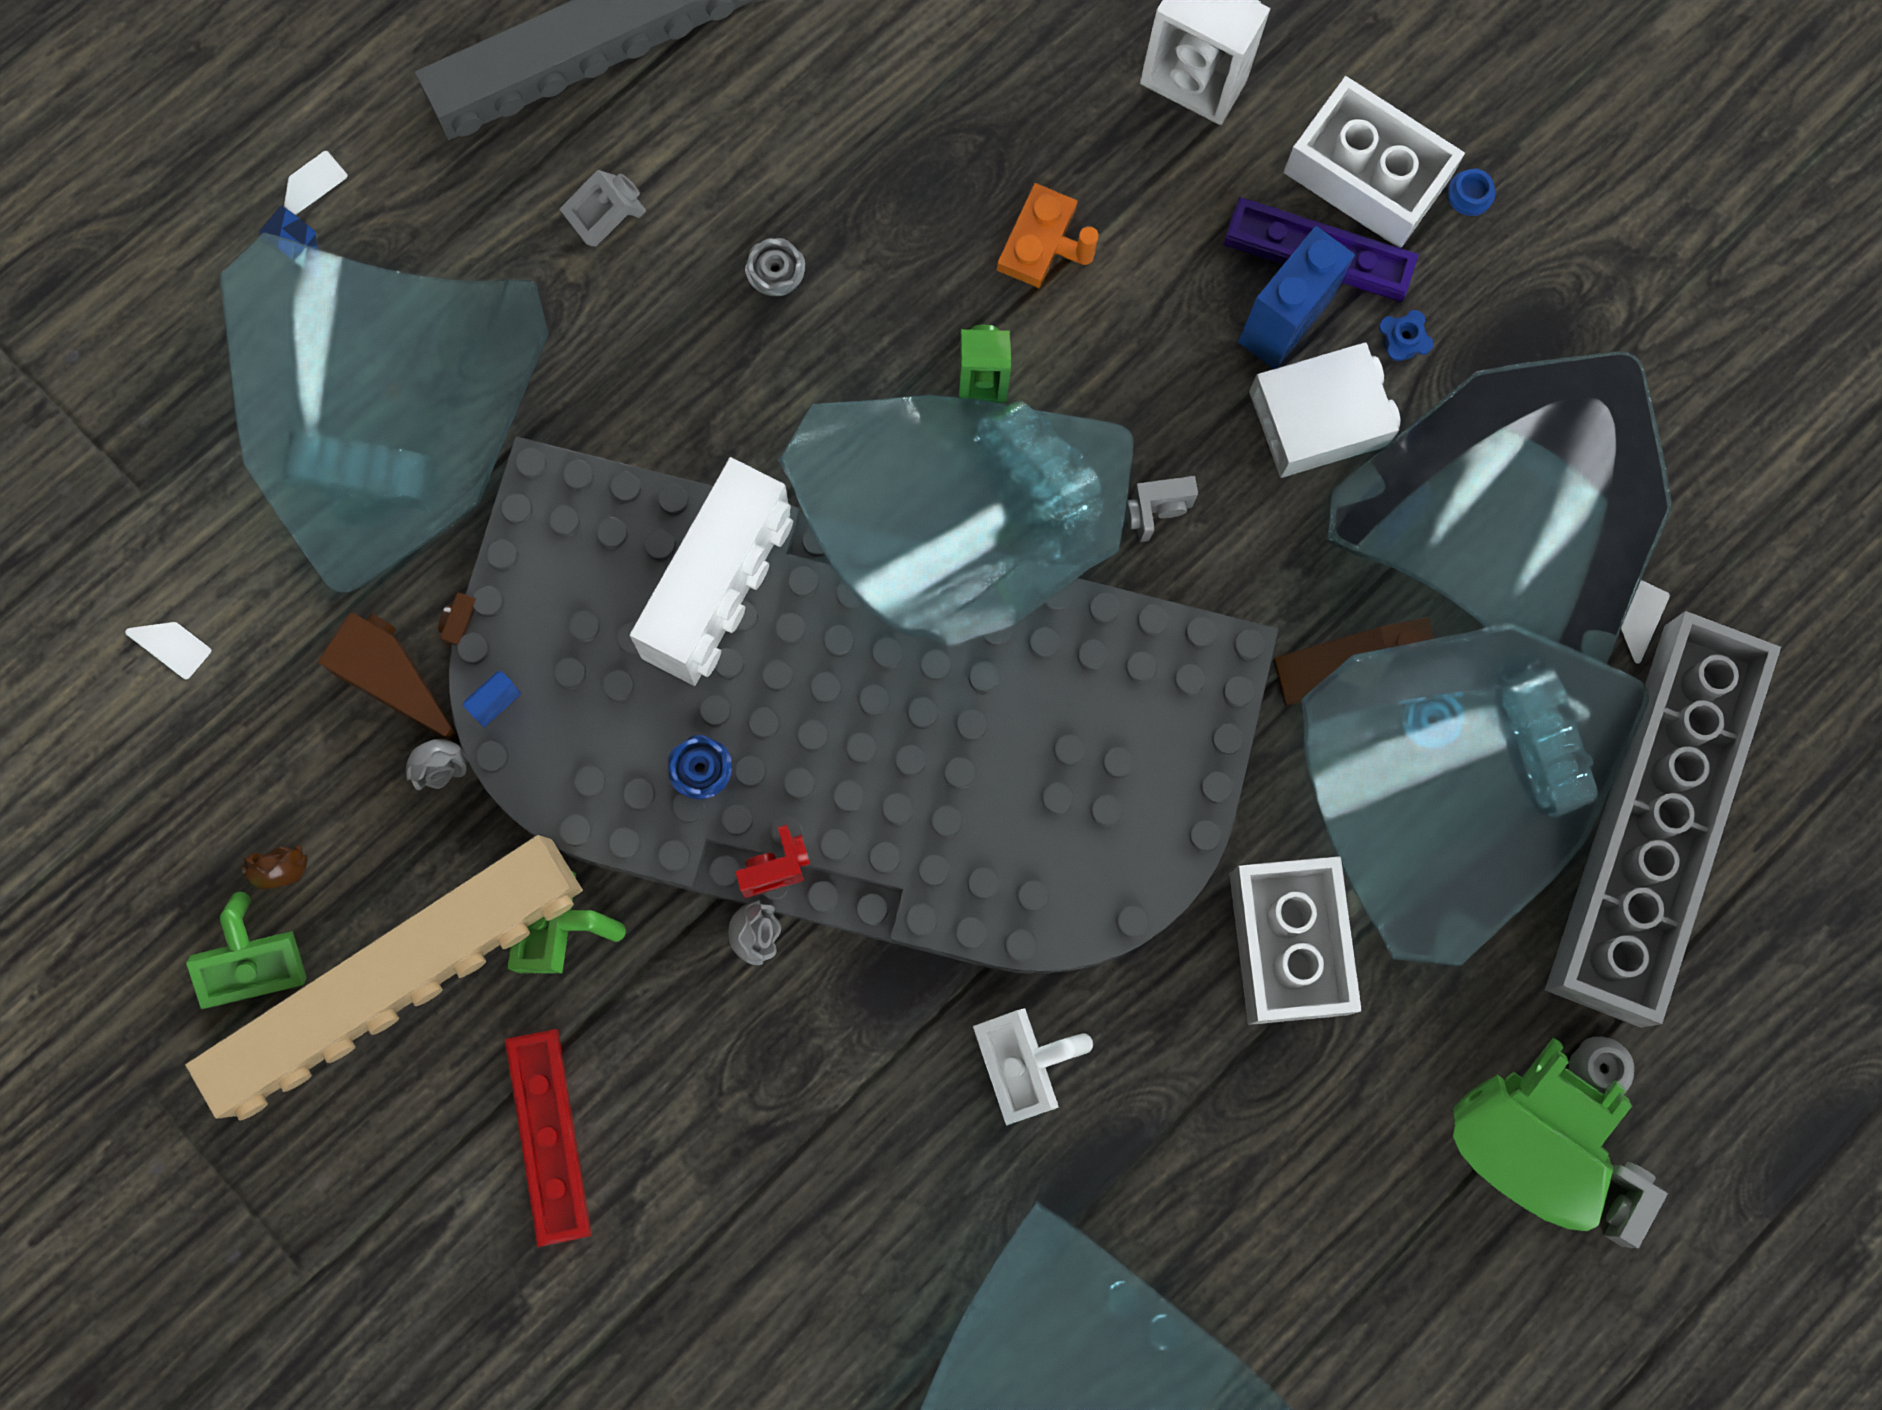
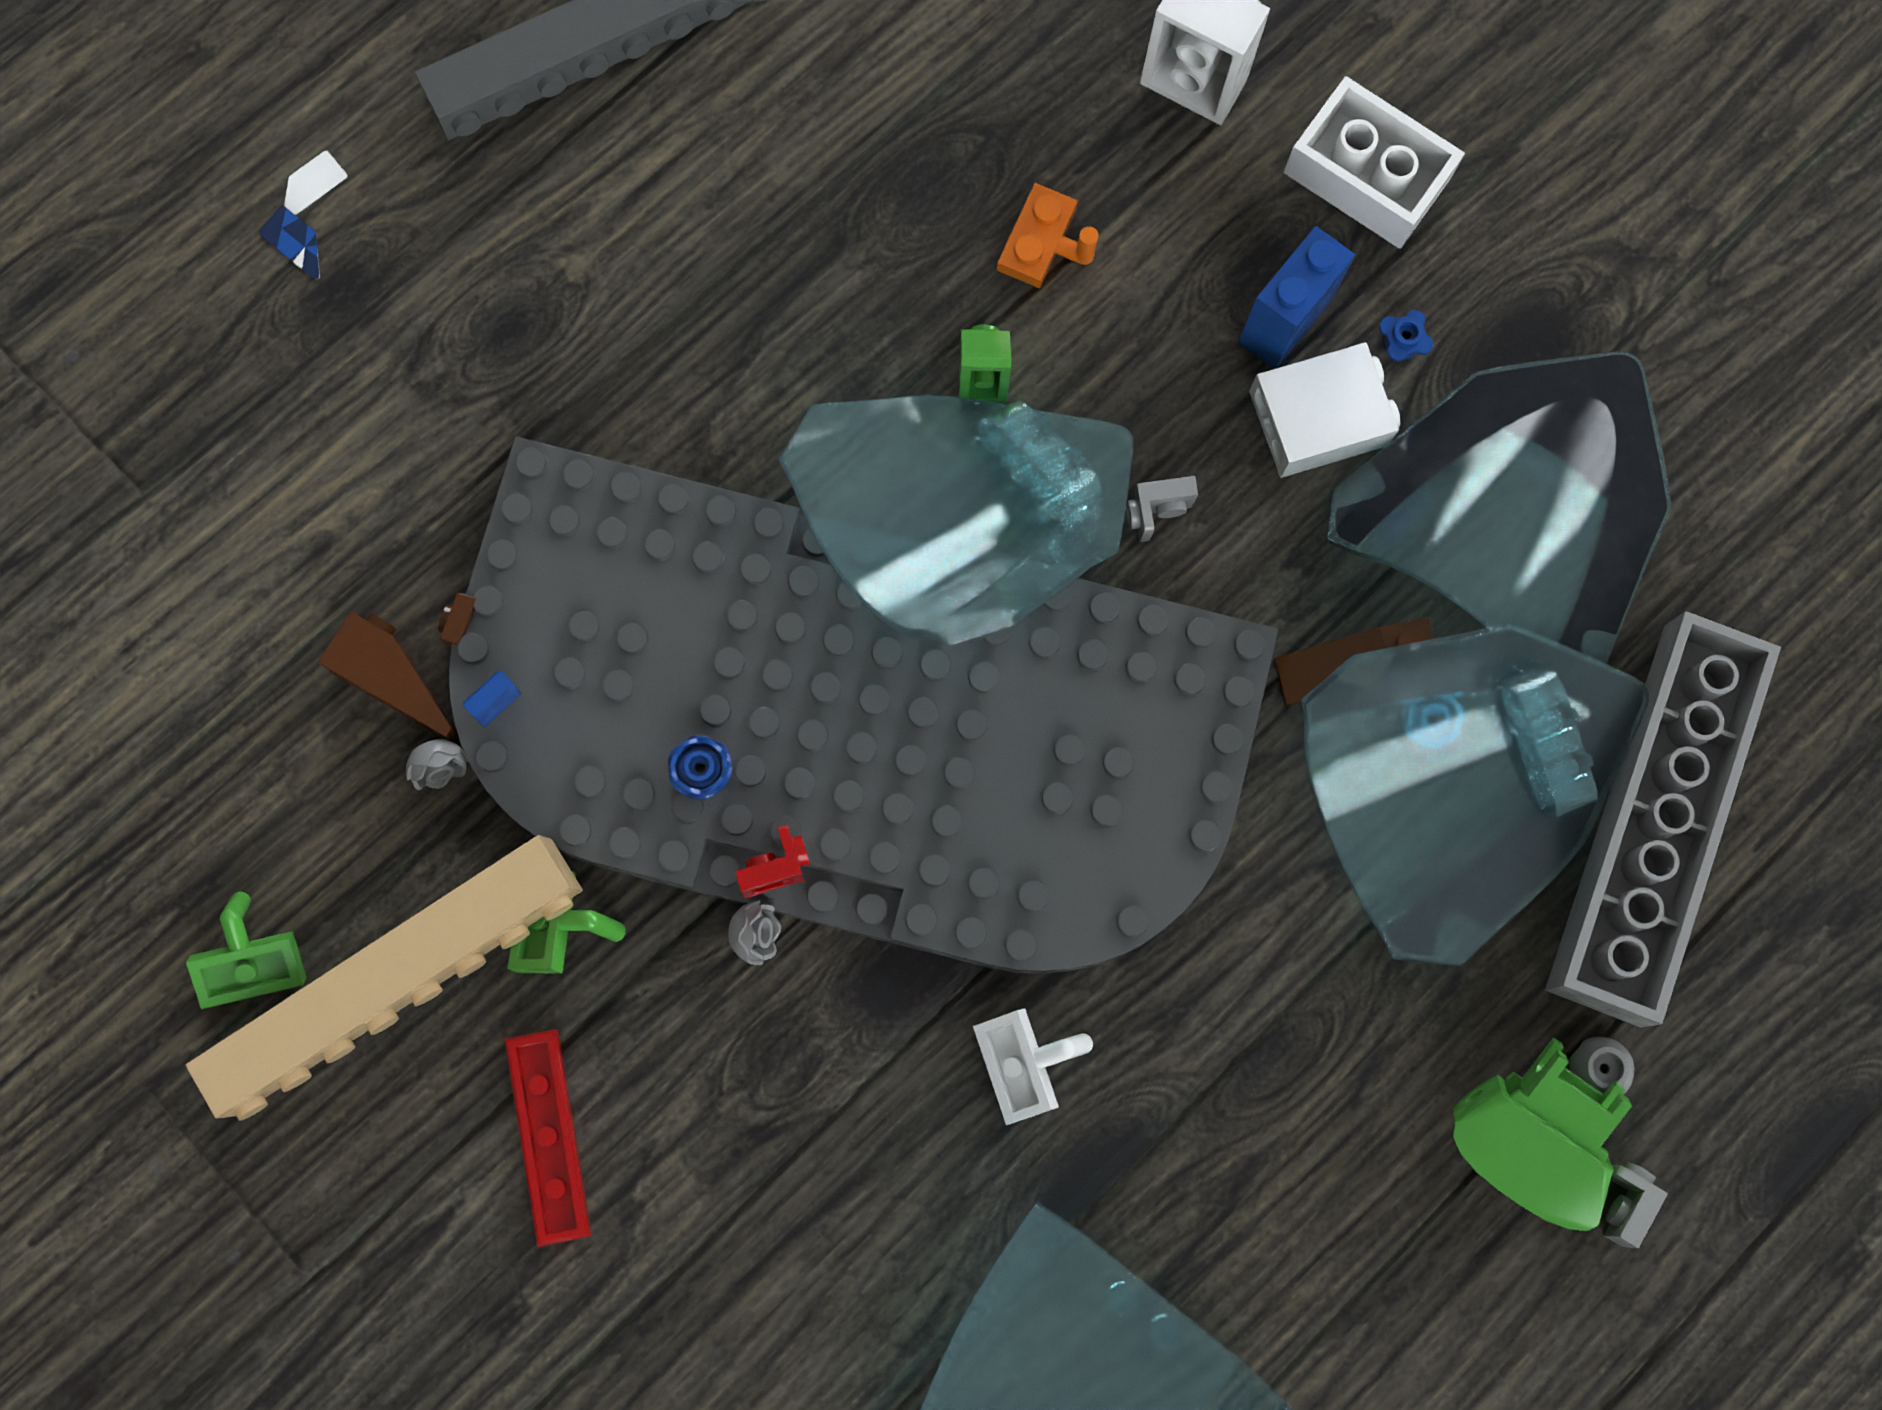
(172, 646): white sticker -> none
(275, 868): reddish brown plate -> none
(371, 397): clear light blue windscreen -> none
(602, 205): light grey bracket -> none
(713, 573): white brick -> none
(775, 253): light grey plate -> none
(1278, 234): dark purple tile -> none
(1294, 940): white brick -> none
(1471, 192): blue plate -> none
(1643, 618): white sticker -> none

